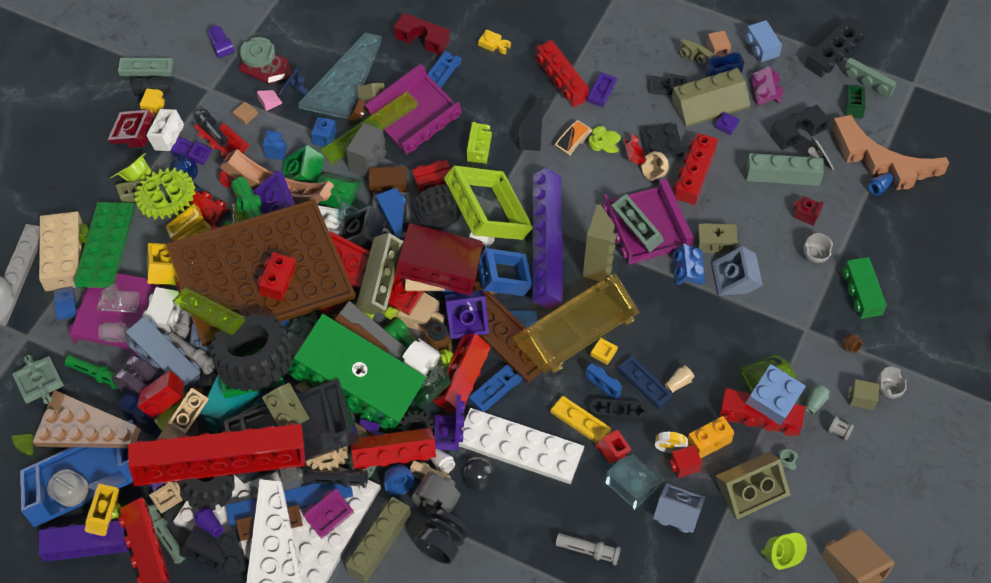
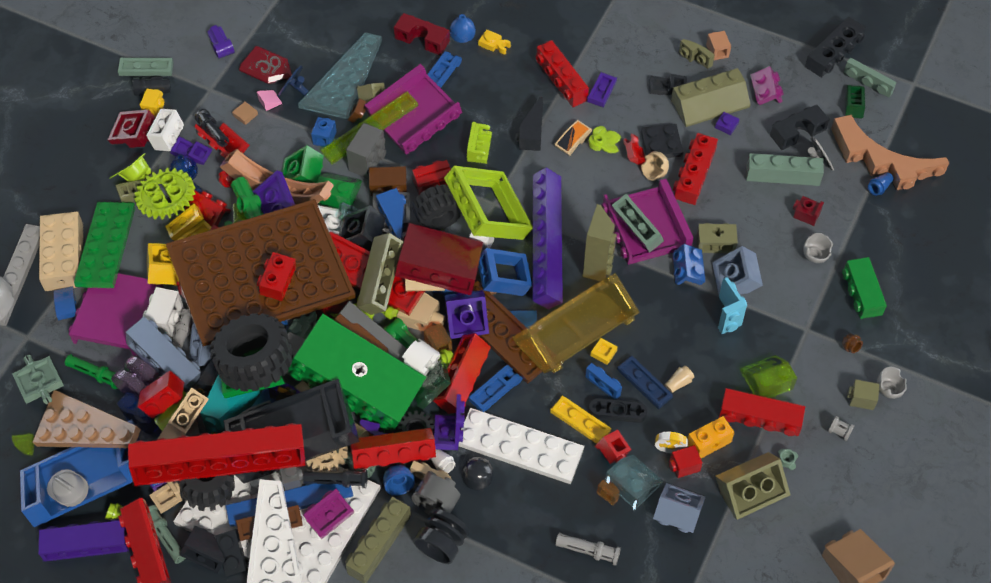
(83, 233): clear neon green tile -> none
(101, 510): yellow brick -> none
(113, 332): clear brick -> none
(114, 300): clear slope -> none
(197, 355): light grey pin -> none
(208, 311): clear neon green tile -> none
(208, 521): dark purple cone -> none
(257, 52): sand green tile -> none
(274, 145): blue brick -> none
(285, 406): olive brick -> none
(437, 336): black plate -> none
(462, 29): none -> blue helmet
(608, 492): none -> clear orange plate
(722, 64): clear blue brick -> none
(734, 309): none -> medium azure bracket
(763, 41): medium blue brick -> none
(775, 394): medium blue brick -> none
(785, 550): lime piece -> none
(816, 399): sand green cone -> none

